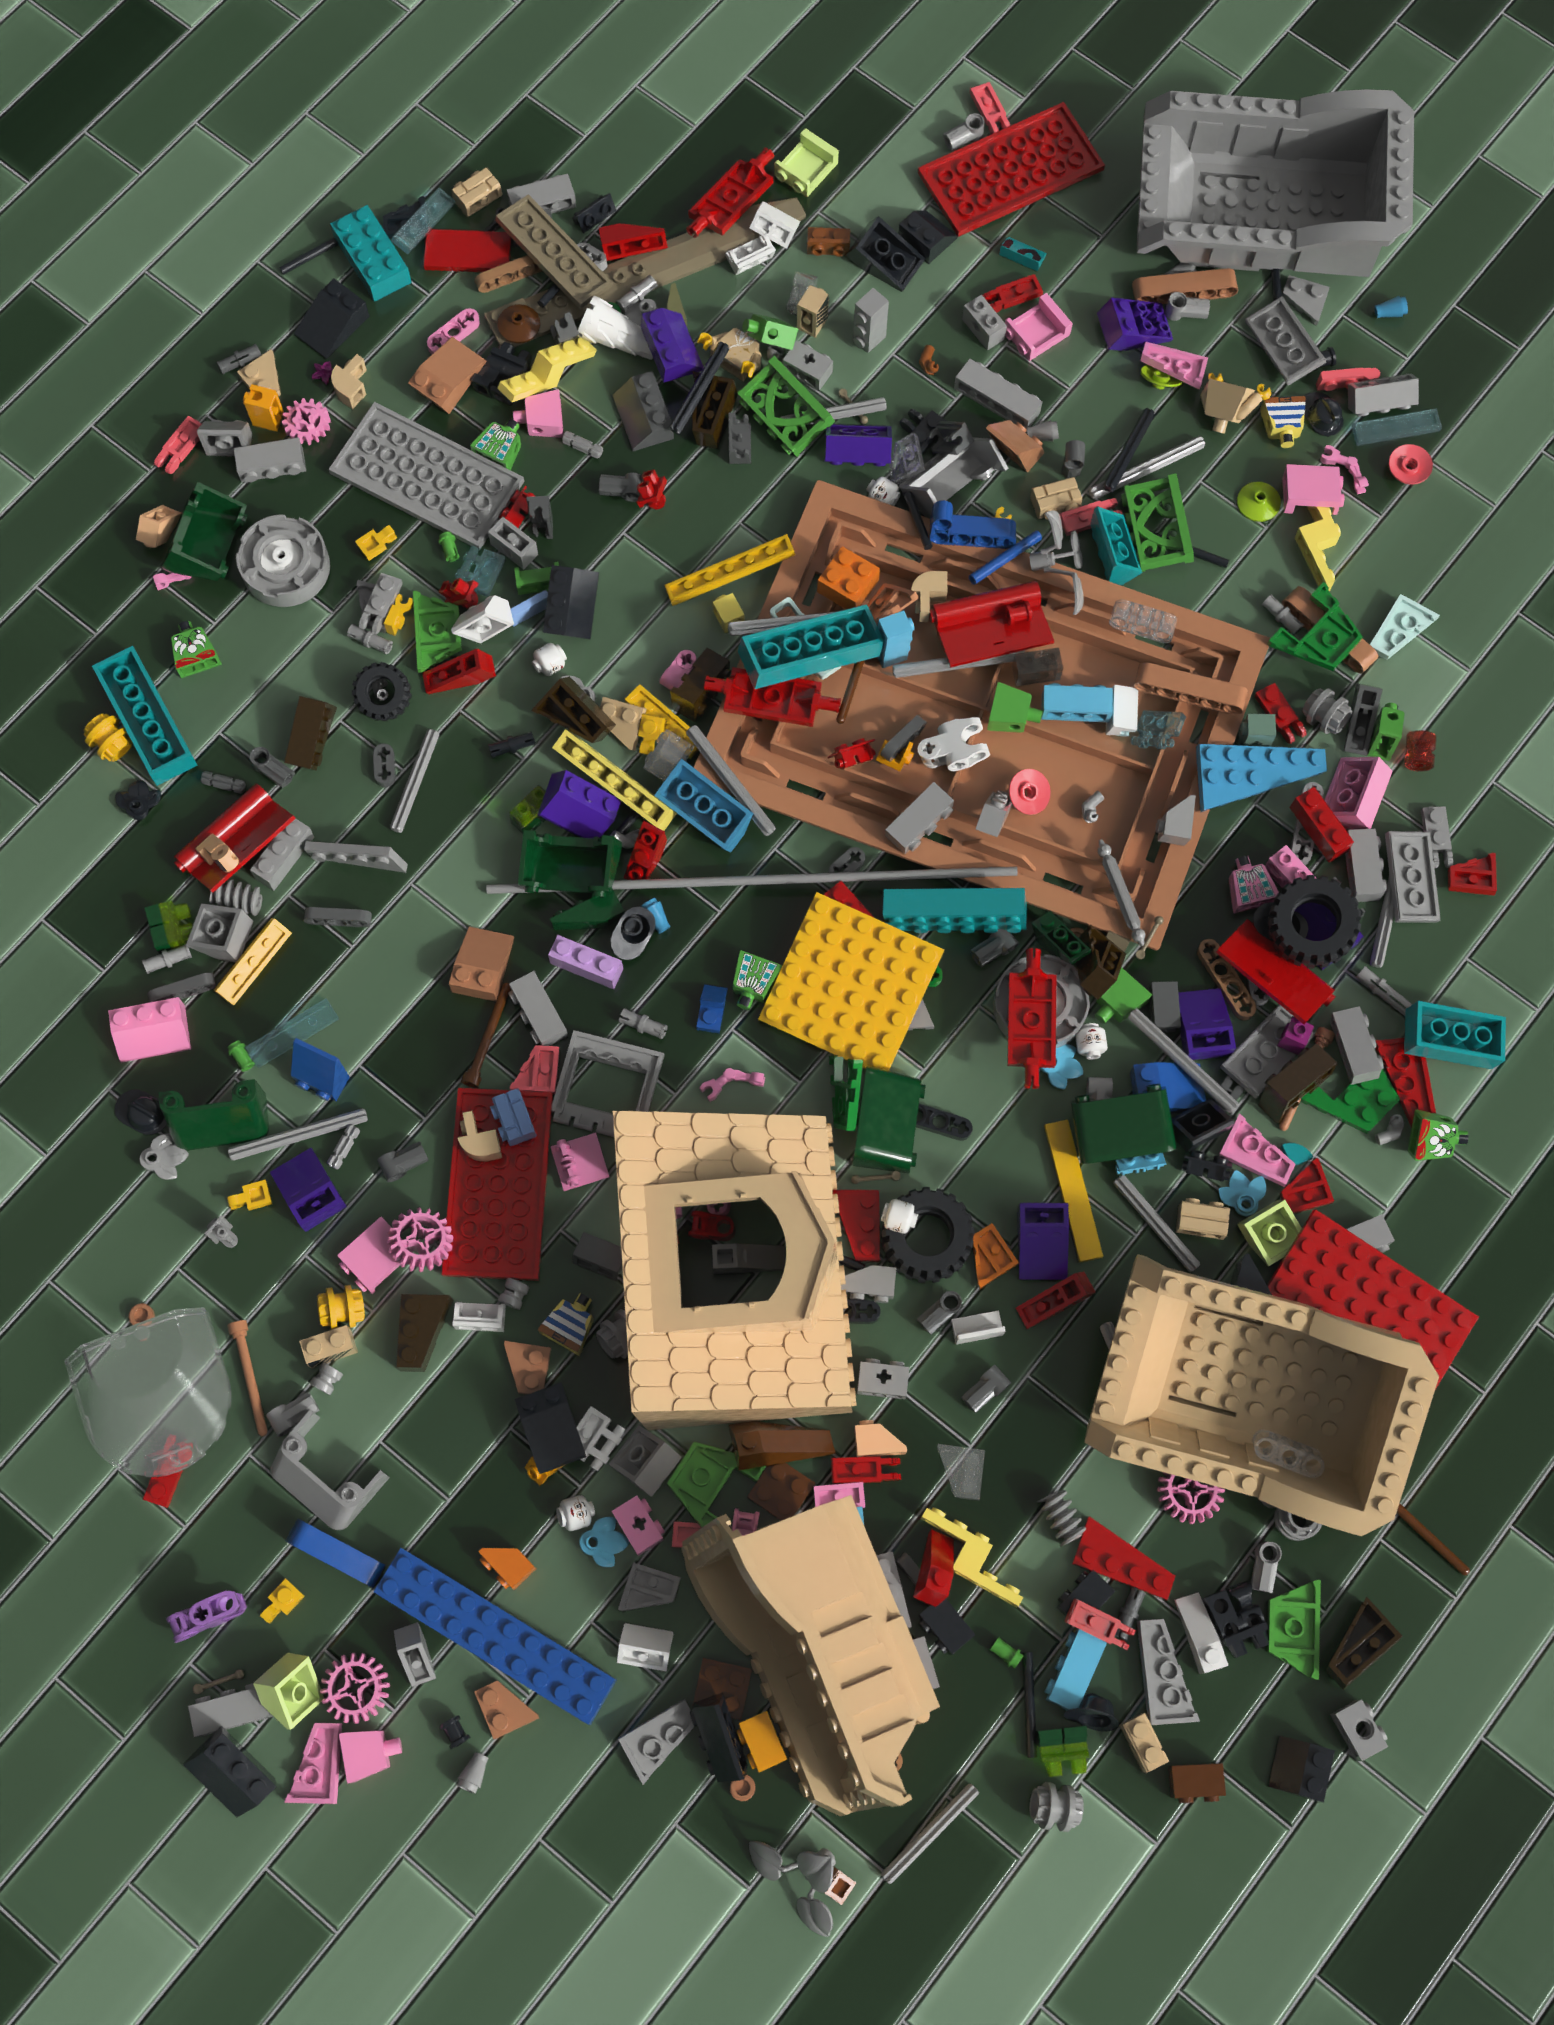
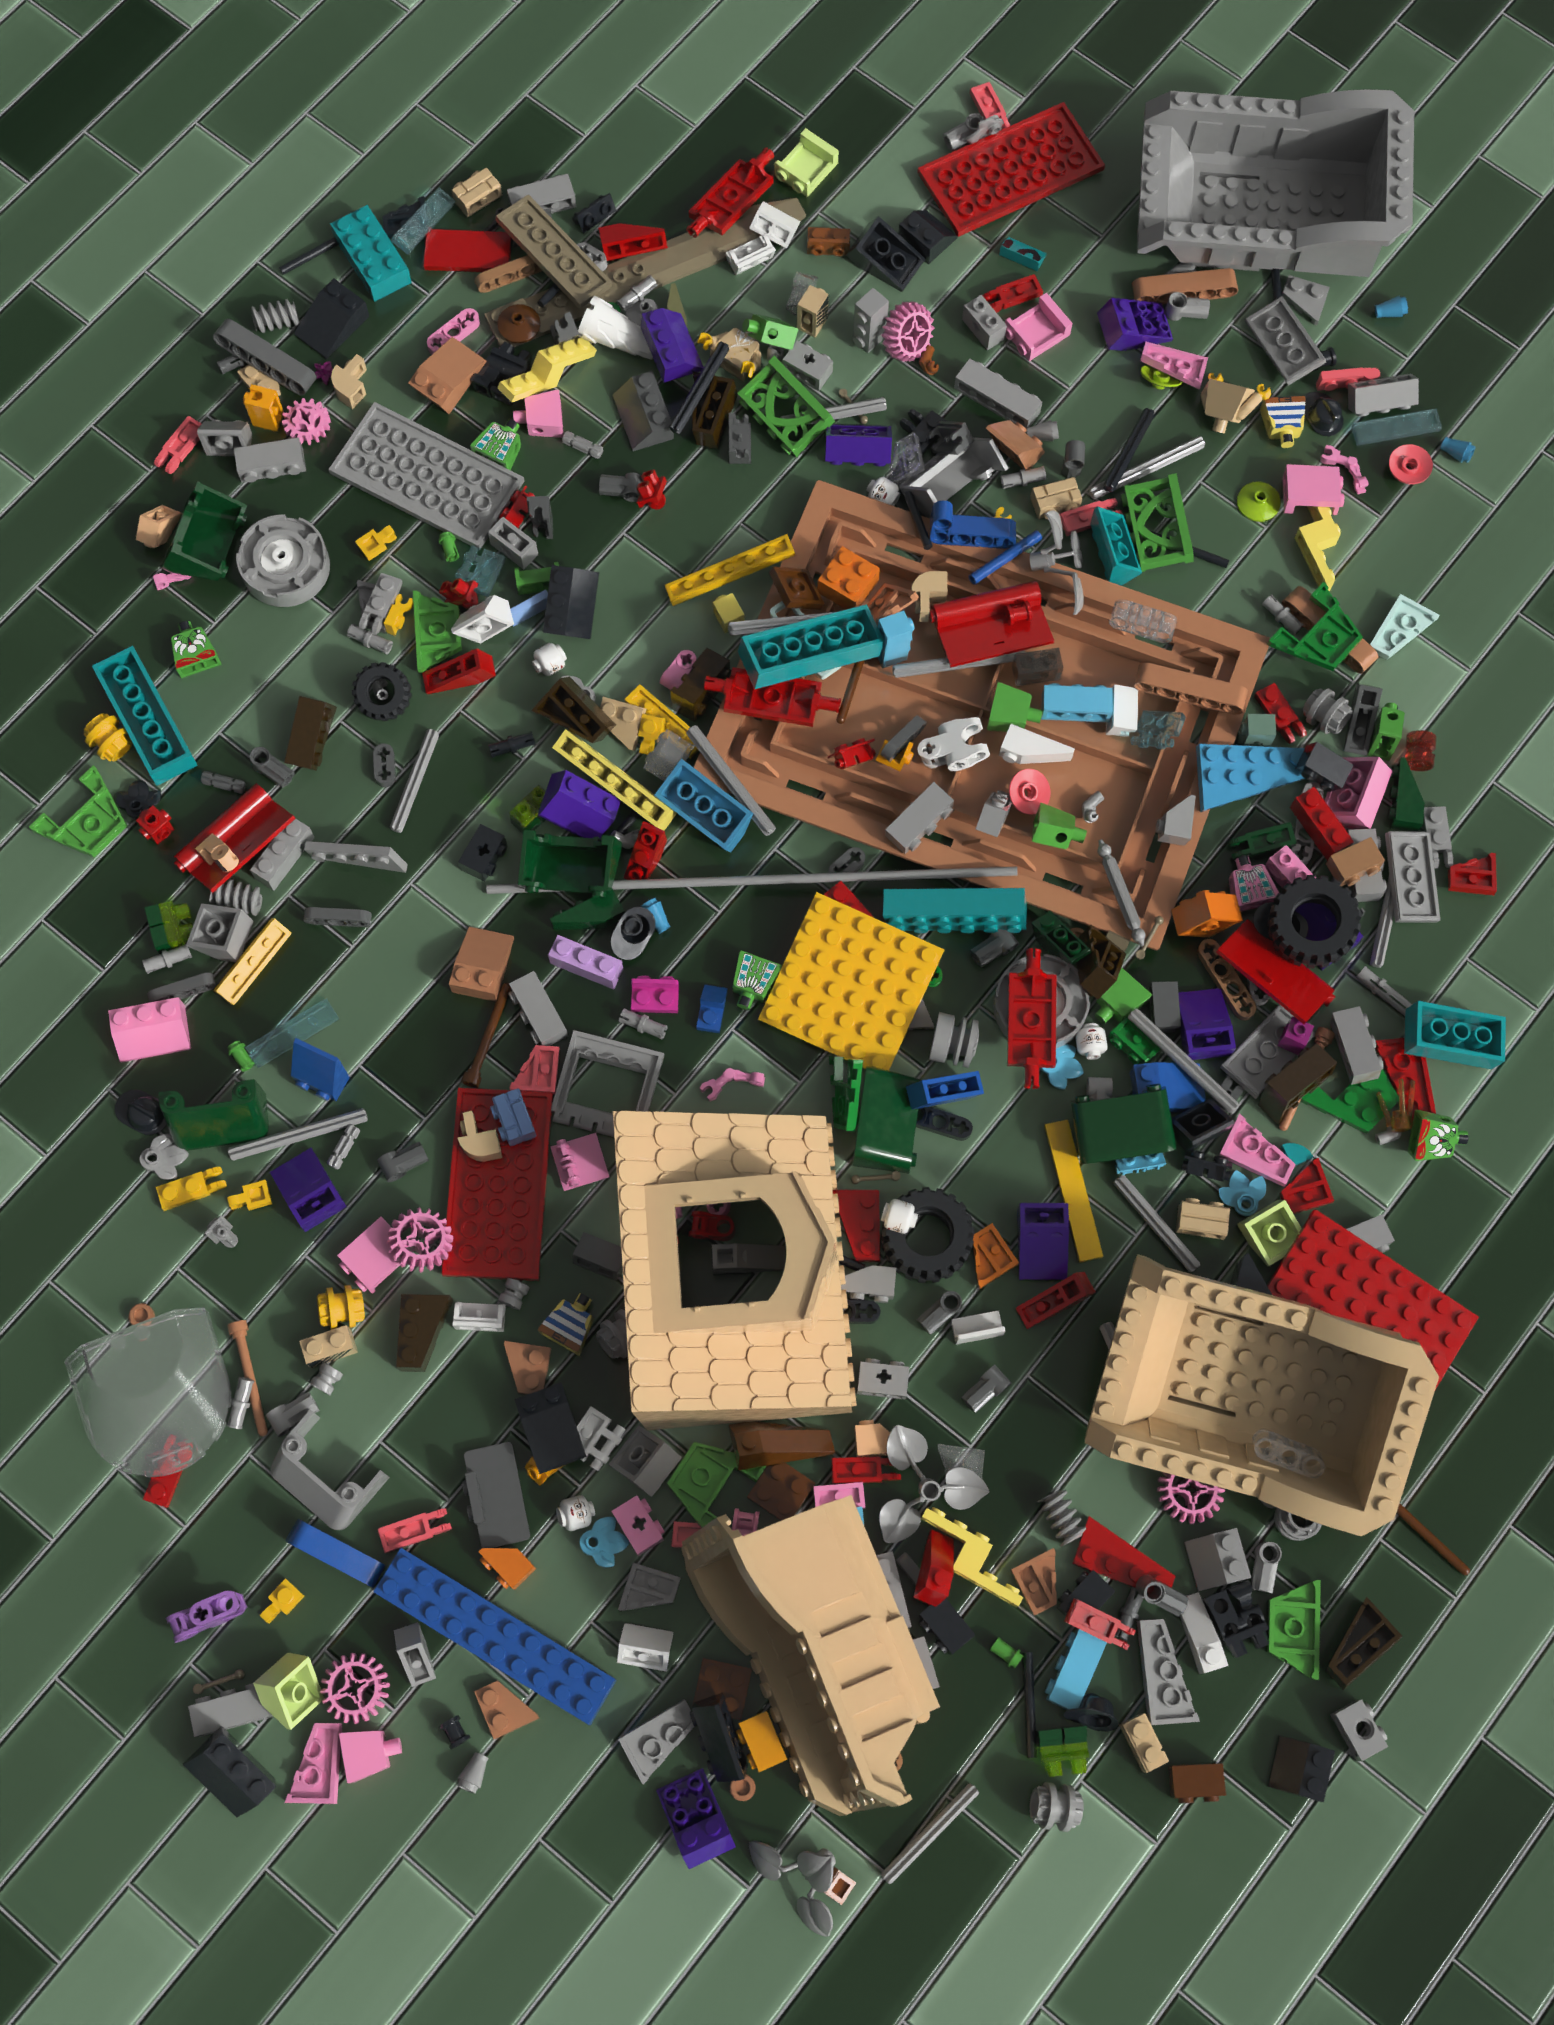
(91, 825): none -> bright green wing
(155, 824): none -> red brick
(189, 1188): none -> yellow hinge
(240, 1403): none -> light grey pin
(264, 357): none -> dark grey beam
(274, 316): none -> light grey piece
(411, 1530): none -> coral hinge
(483, 841): none -> black brick
(495, 1495): none -> dark grey bracket
(655, 995): none -> dark pink bracket
(695, 1818): none -> dark purple slope
(796, 588): none -> reddish brown plate
(907, 331): none -> bright pink gear
(945, 1090): none -> blue brick
(954, 1040): none -> light grey wheel
(962, 1486): none -> light grey plant
(986, 127): none -> light grey plate
(1023, 477): none -> light grey pin
(1028, 747): none -> white slope
(1038, 1581): none -> nougat wing
(1055, 827): none -> bright green torso
(1133, 1042): none -> green bracket
(1162, 1595): none -> dark grey piece
(1206, 914): none -> orange brick
(1217, 1559): none -> light grey slope
(1264, 840): none -> dark green hinge
(1324, 767): none -> black brick
(1355, 862): none -> medium nougat brick
(1401, 1119): none -> clear orange plant
(1407, 801): none -> dark green slope
(1458, 449): none -> dark azure cone

